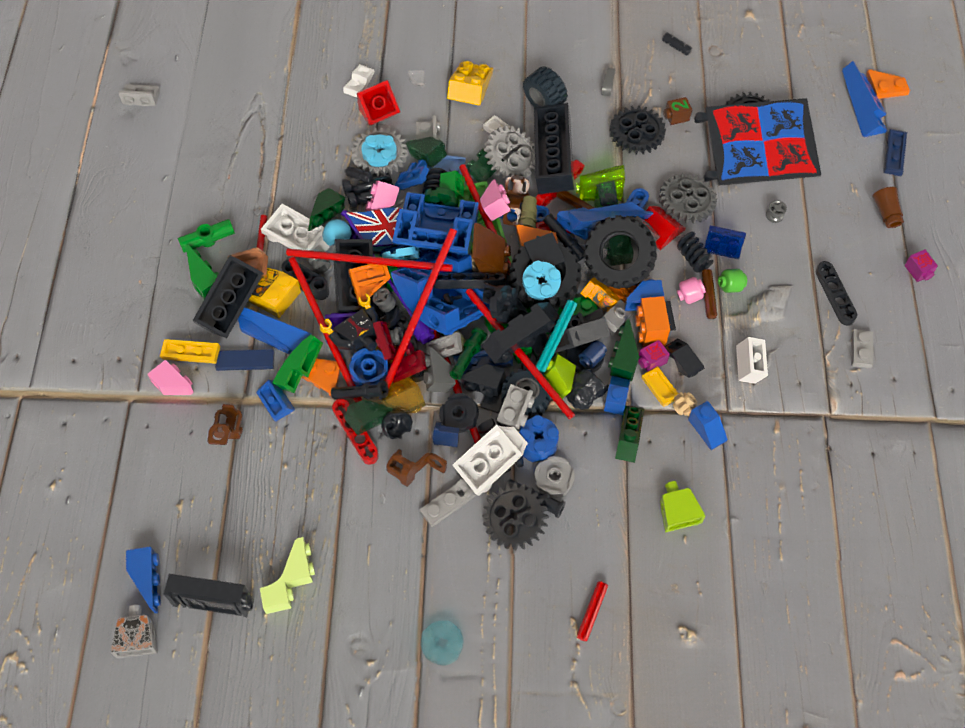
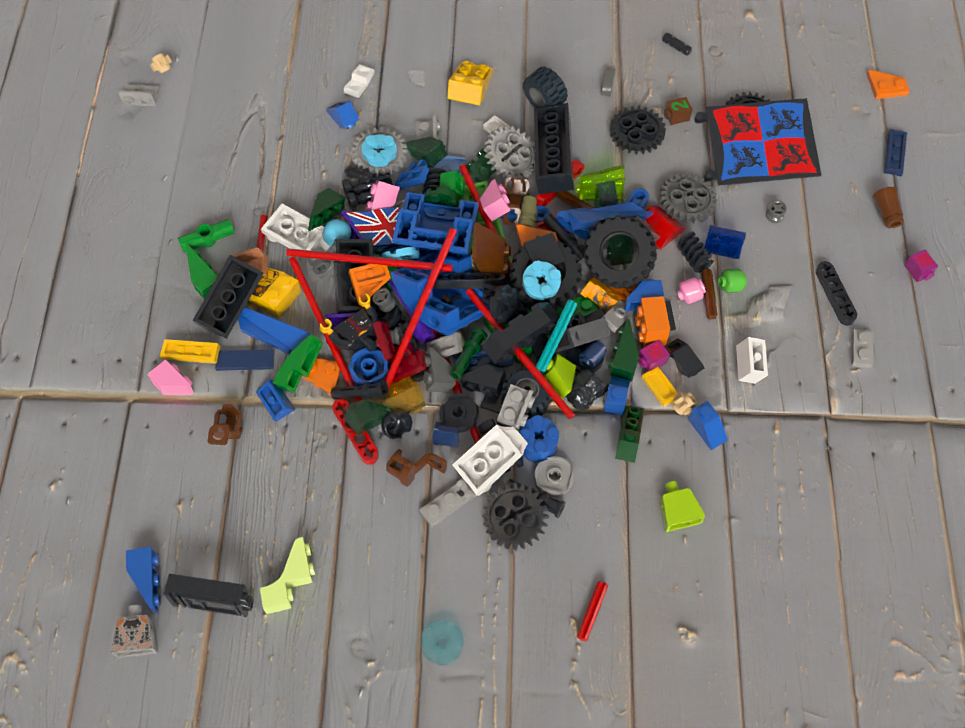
(161, 63): none -> tan gear
(314, 280): black beam -> none
(343, 114): none -> blue slope
(377, 103): red slope -> none
(864, 101): blue wedge -> none

